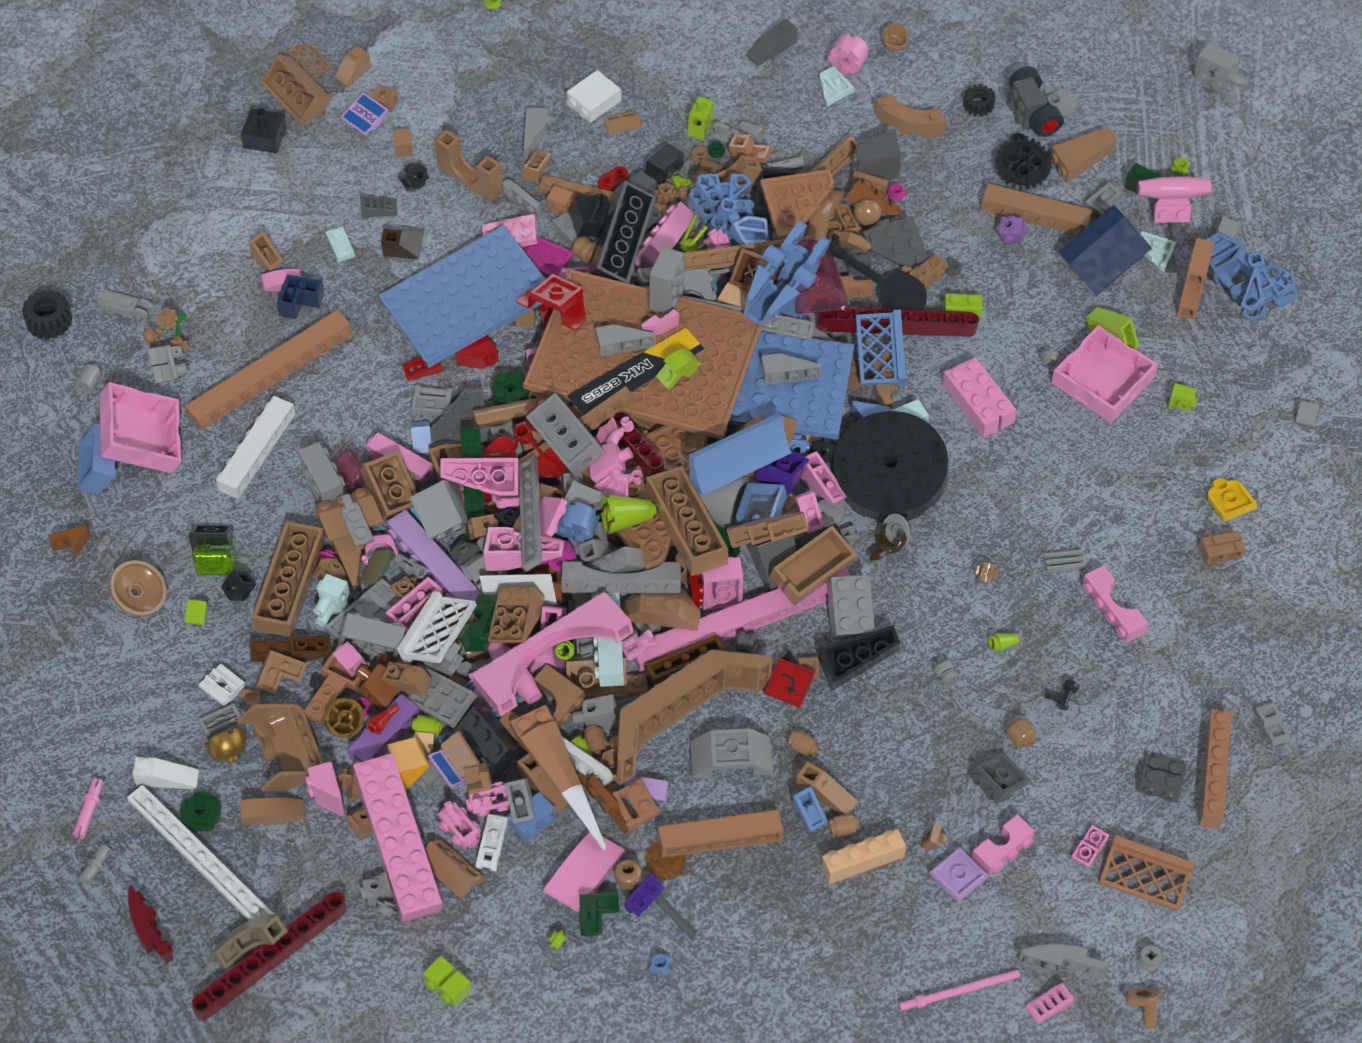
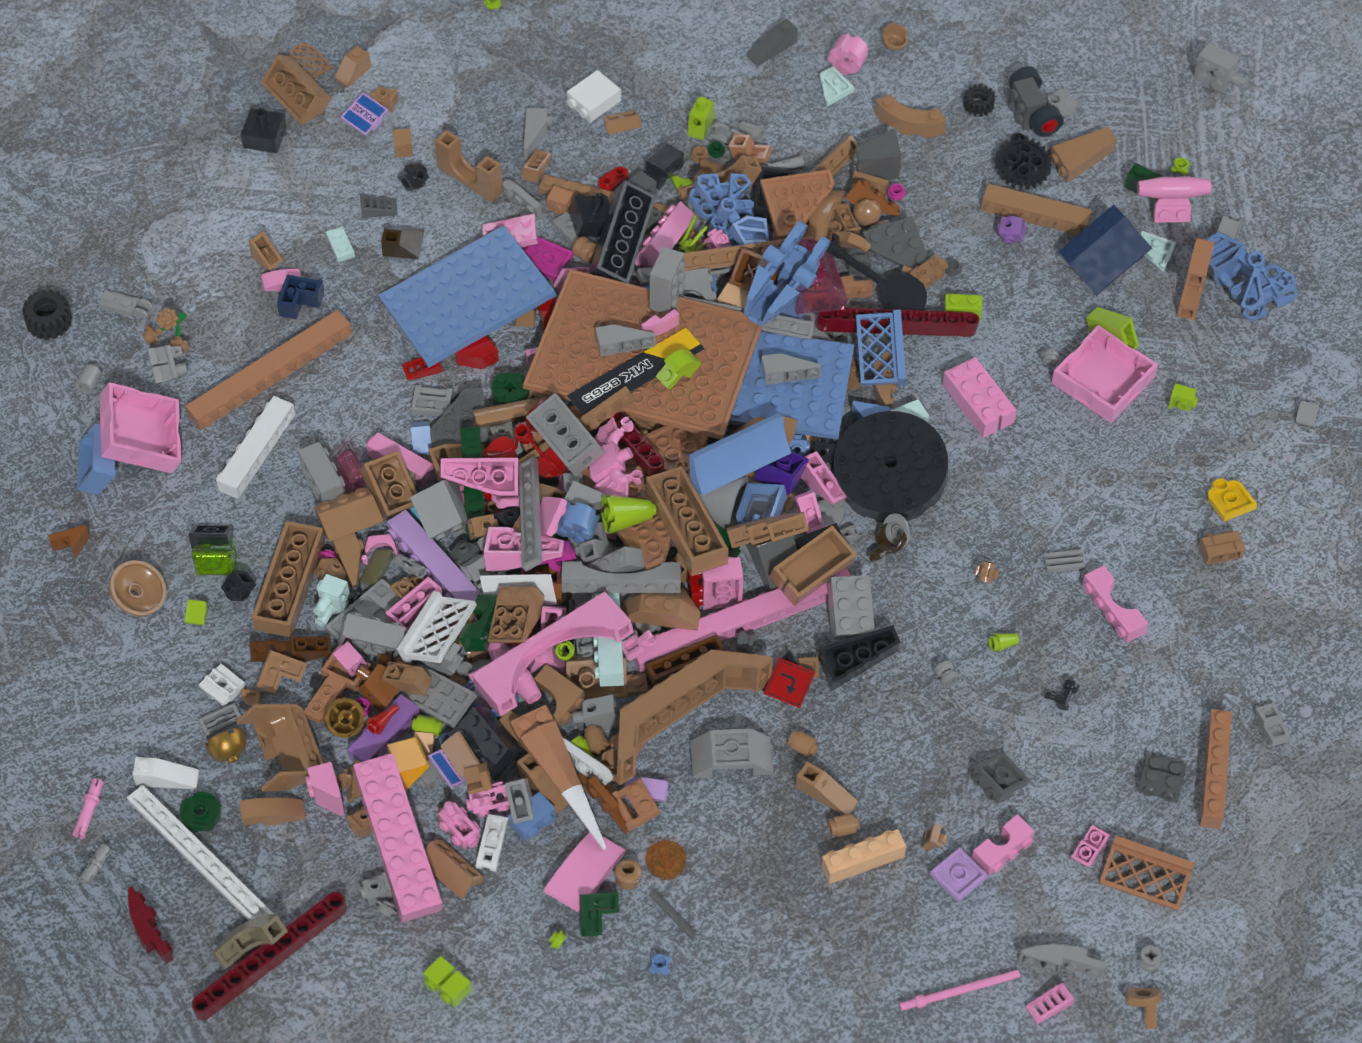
(355, 522): light grey hinge -> none
(561, 296): red piece -> none
(644, 895): dark purple hinge -> none
(665, 194): medium nougat gear -> none
(719, 833): nougat brick -> none
(809, 809): medium blue slope -> none
(1021, 733): medium nougat head -> none
(1104, 199): light grey plate -> none

